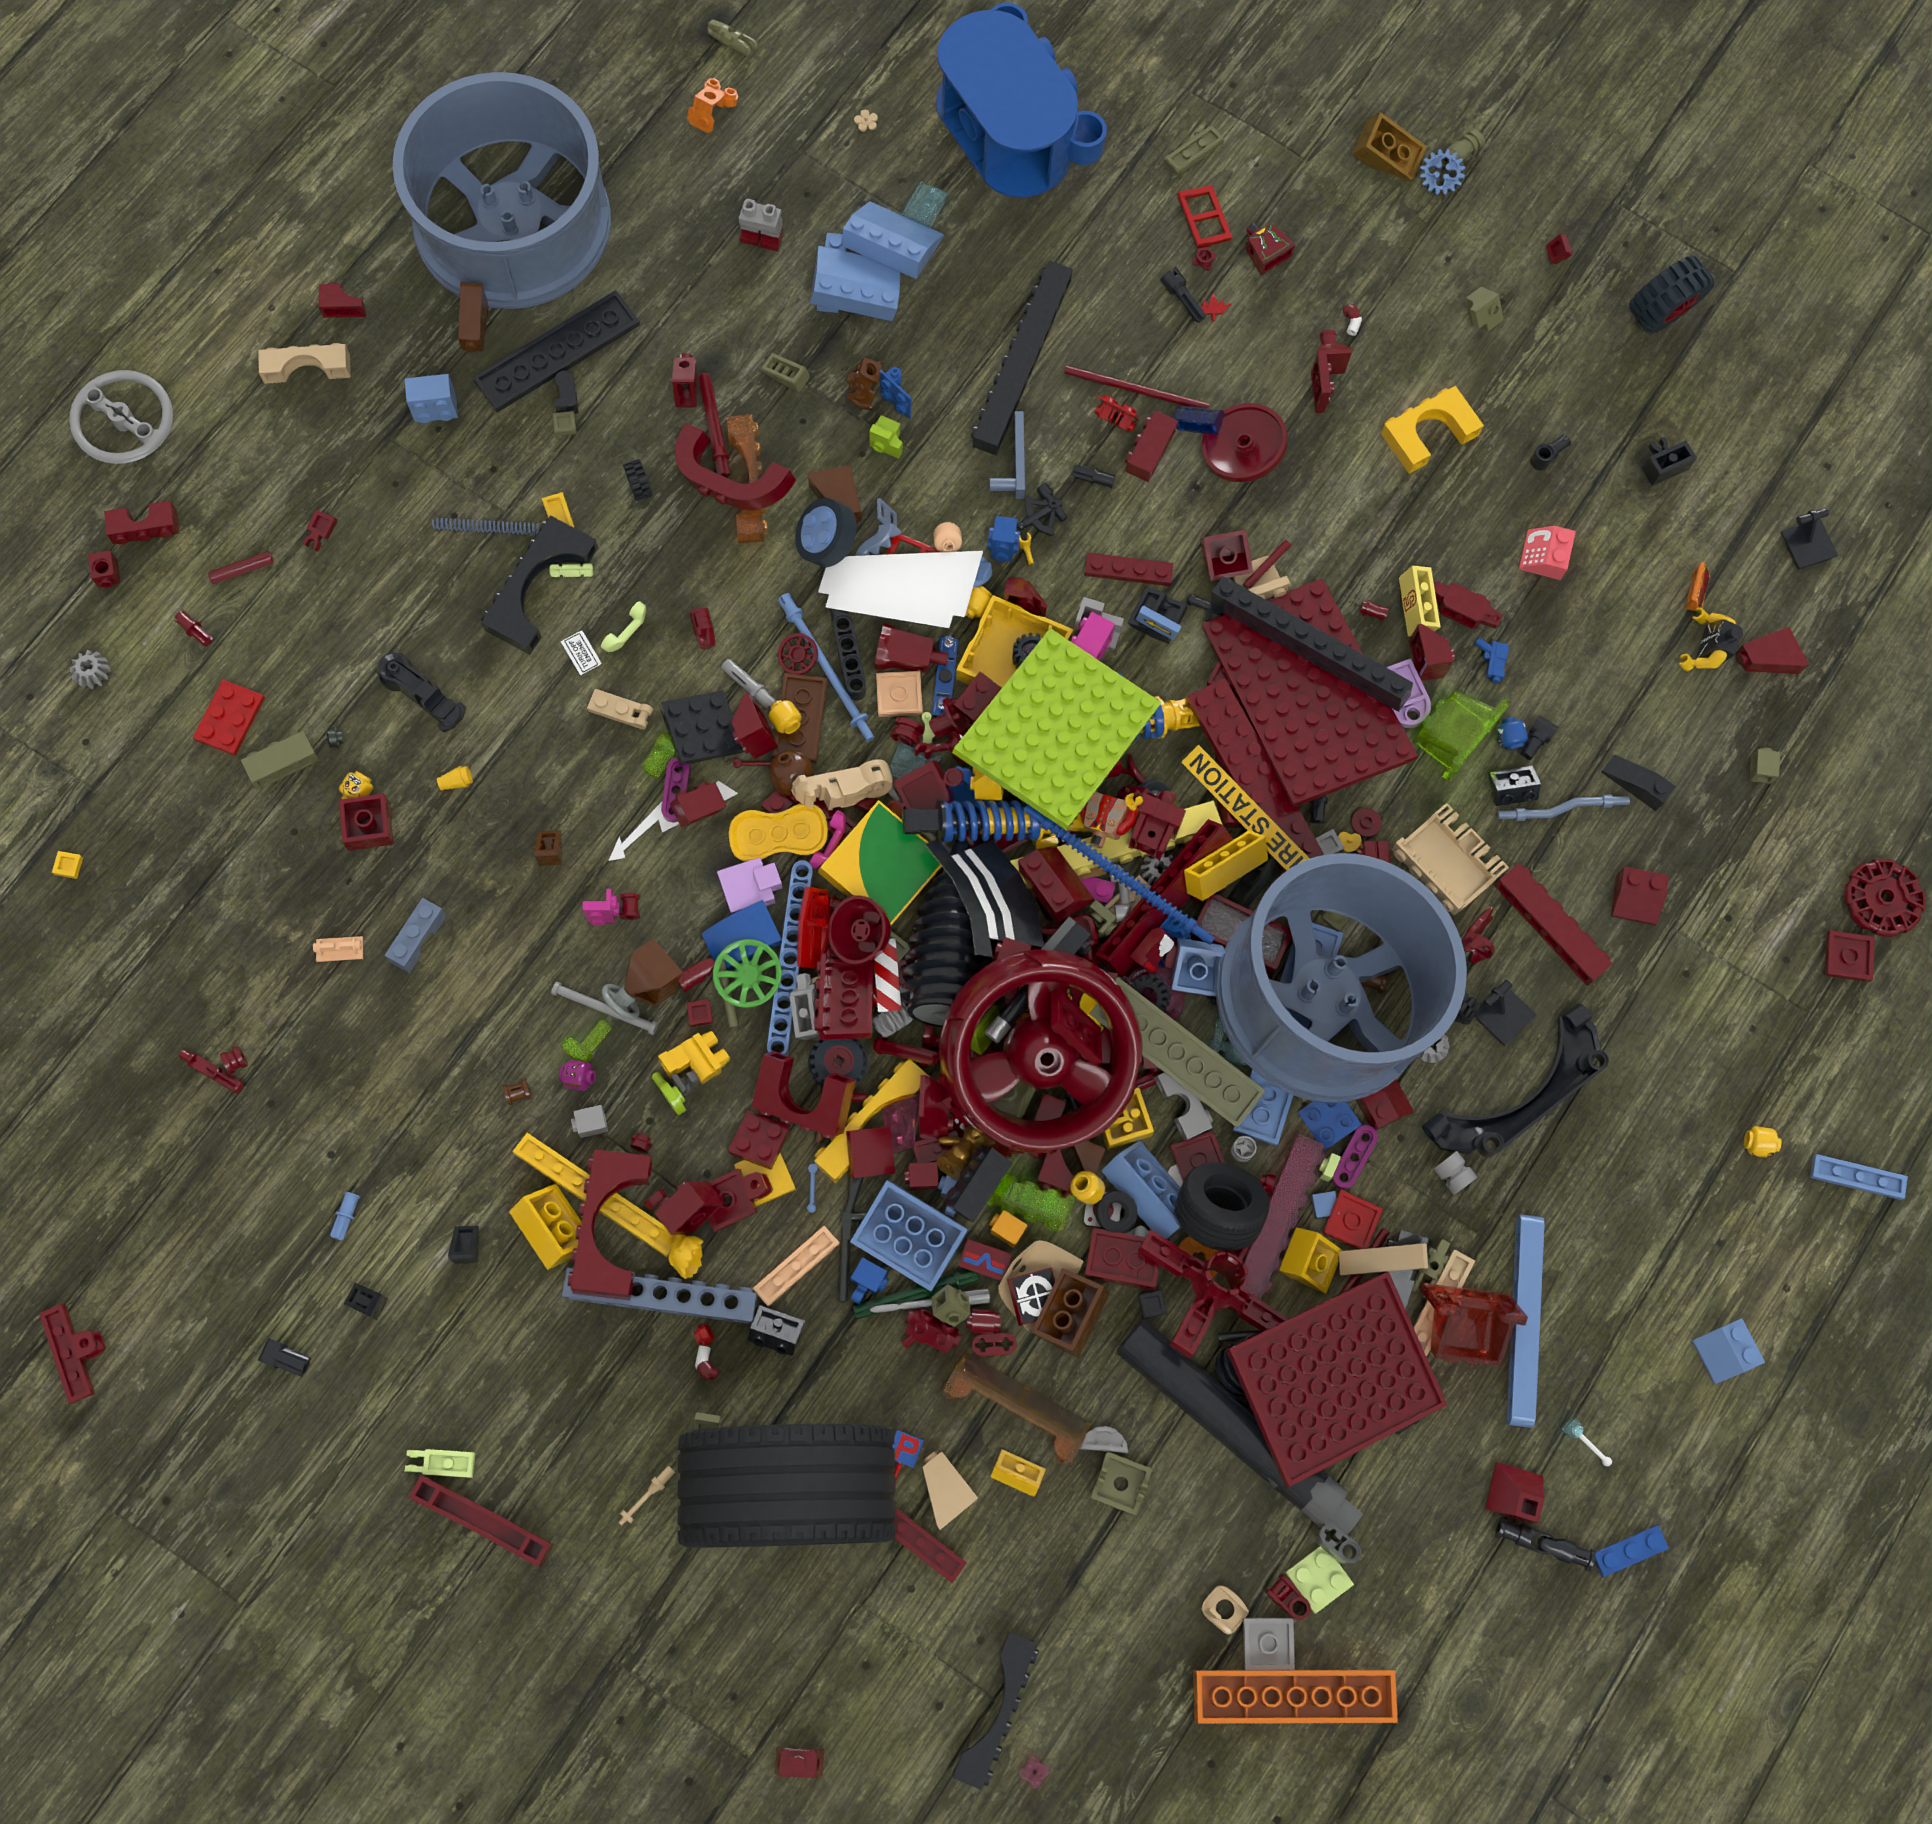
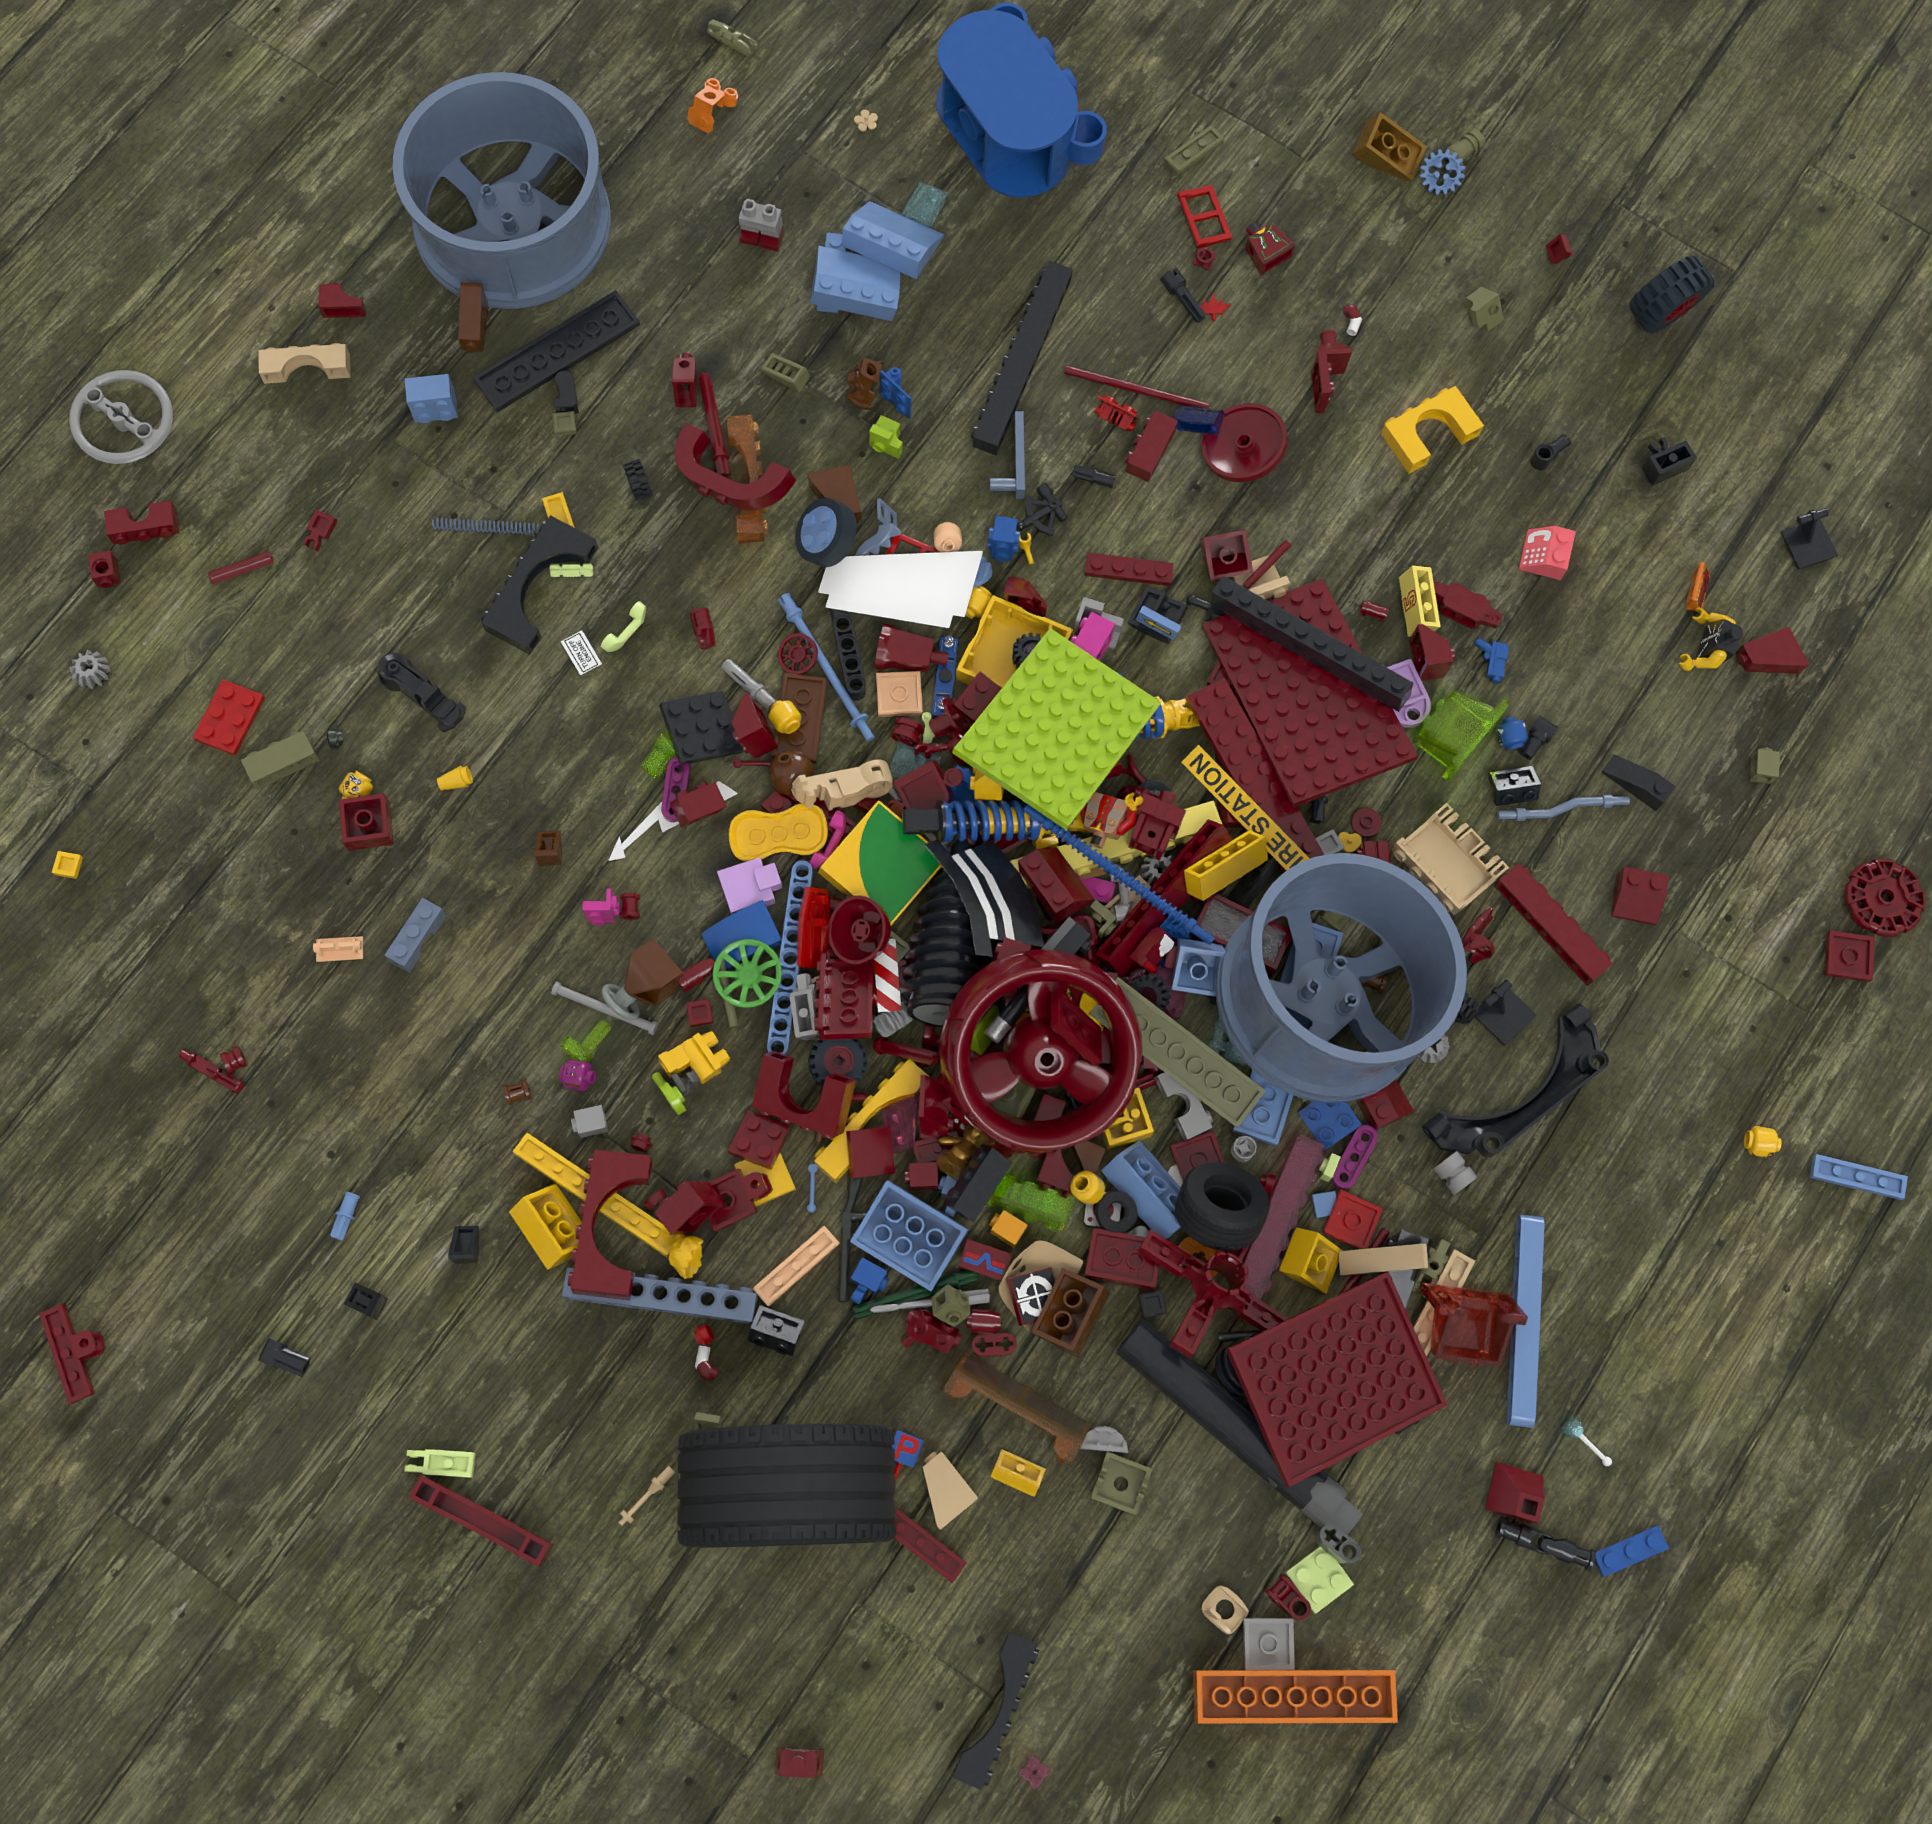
(193, 628): dark red axle -> none
(619, 709): tan plate -> none
(1728, 1351): medium blue slope -> none

